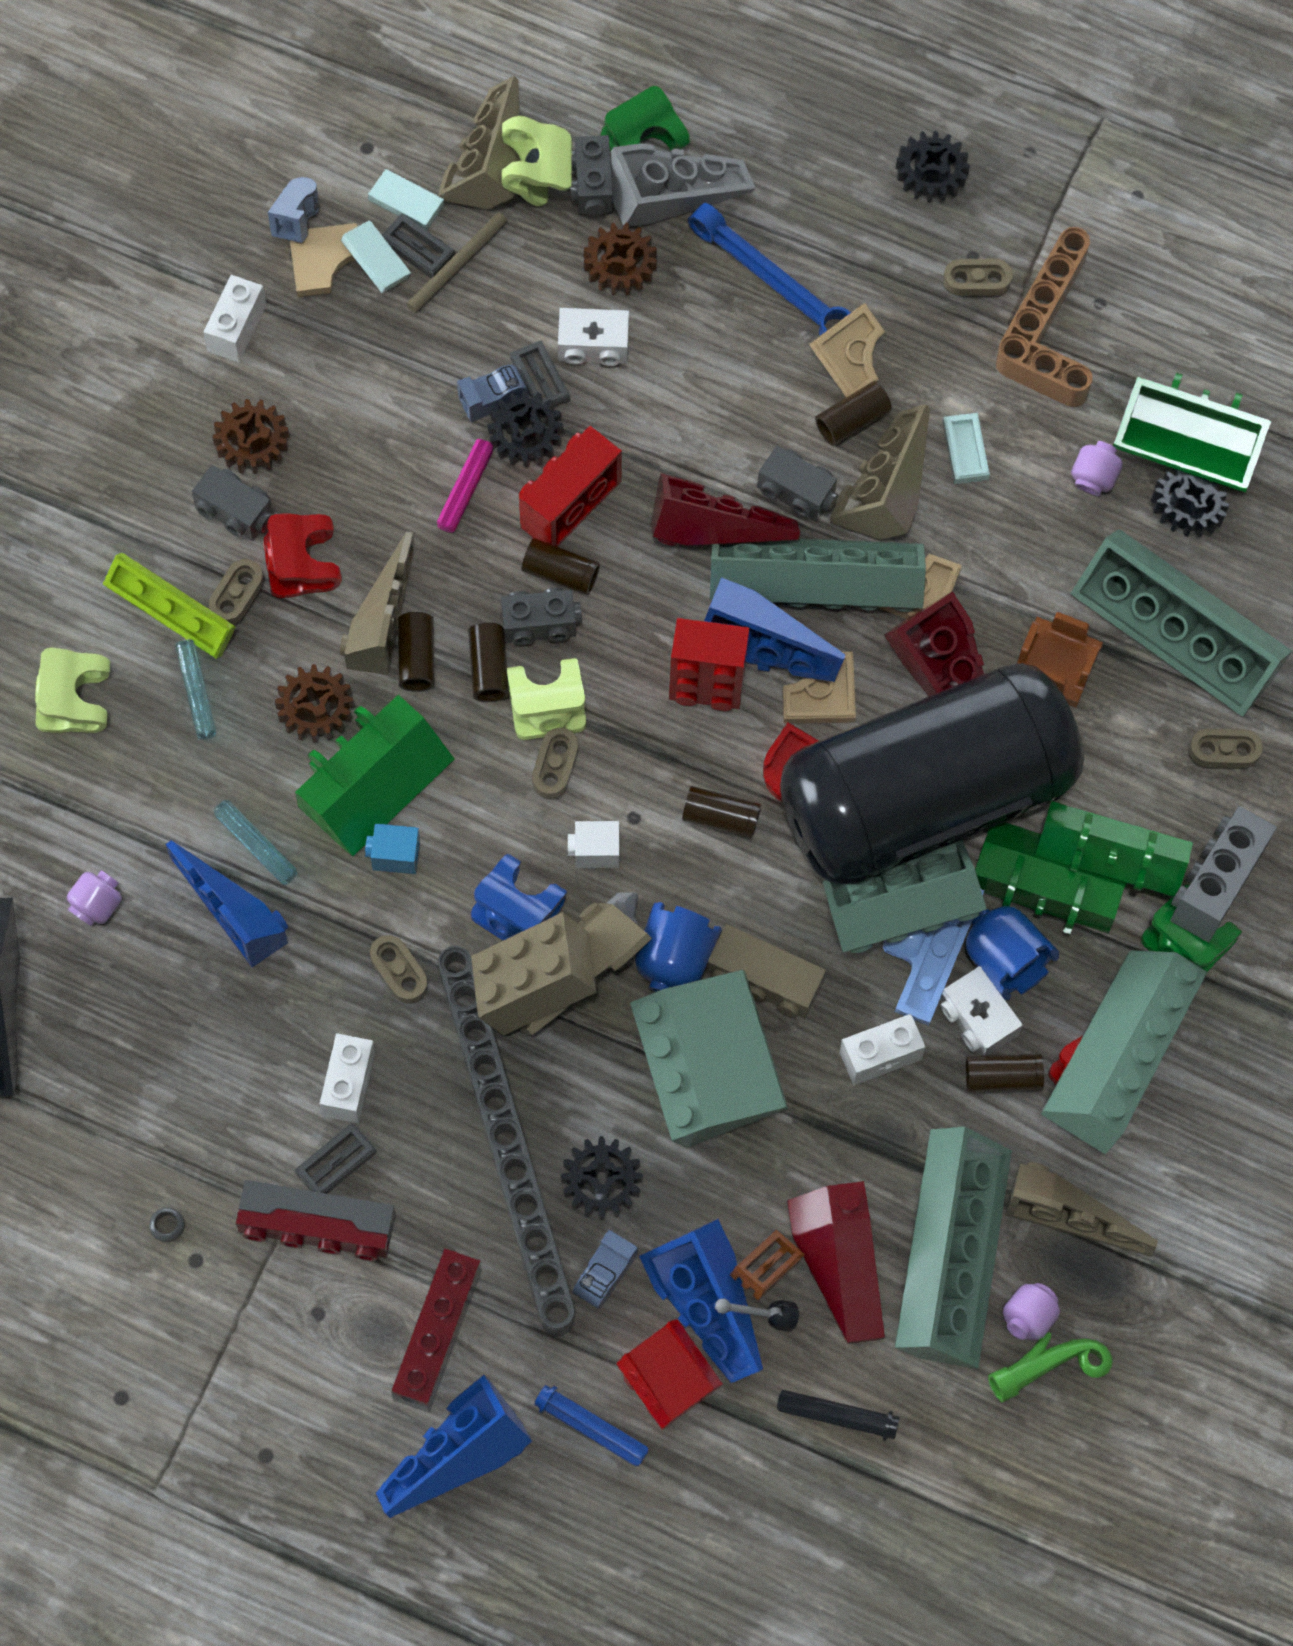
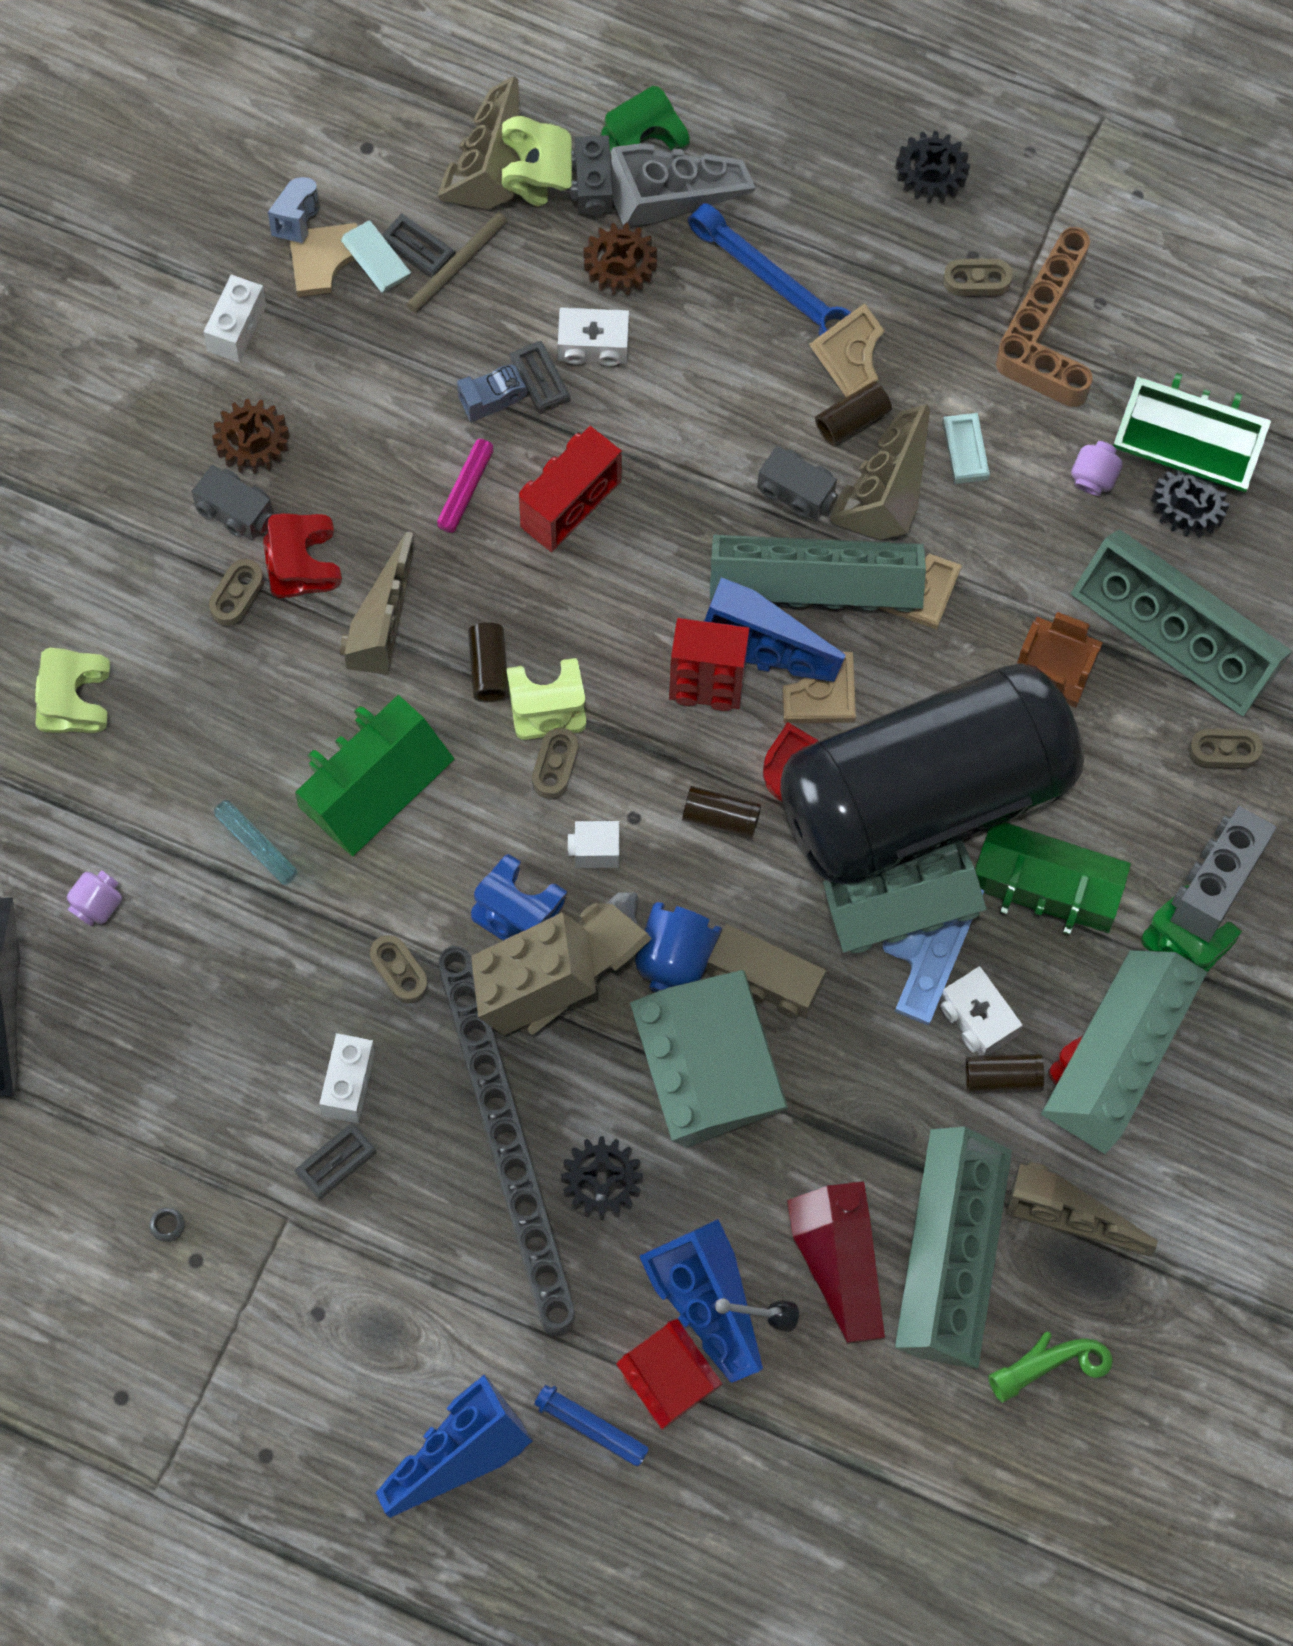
(169, 605): lime tile -> none
(195, 689): clear light blue axle -> none
(240, 914): blue wedge -> none
(315, 1220): piece -> none
(325, 696): reddish brown gear -> none
(393, 848): dark azure brick -> none
(406, 198): light aqua tile -> none
(416, 651): dark brown pin -> none
(436, 1330): dark red piece -> none
(519, 415): black gear -> none
(540, 616): dark grey brick -> none
(560, 566): dark brown pin -> none
(605, 1269): sand blue leg -> none
(695, 518): dark red wedge -> none
(752, 1279): dark orange tile -> none
(838, 1414): black axle -> none
(882, 1049): white brick -> none
(938, 645): dark red wedge -> none
(1009, 949): blue cylinder -> none
(1031, 1311): lavender head -> none
(1114, 849): green piece -> none

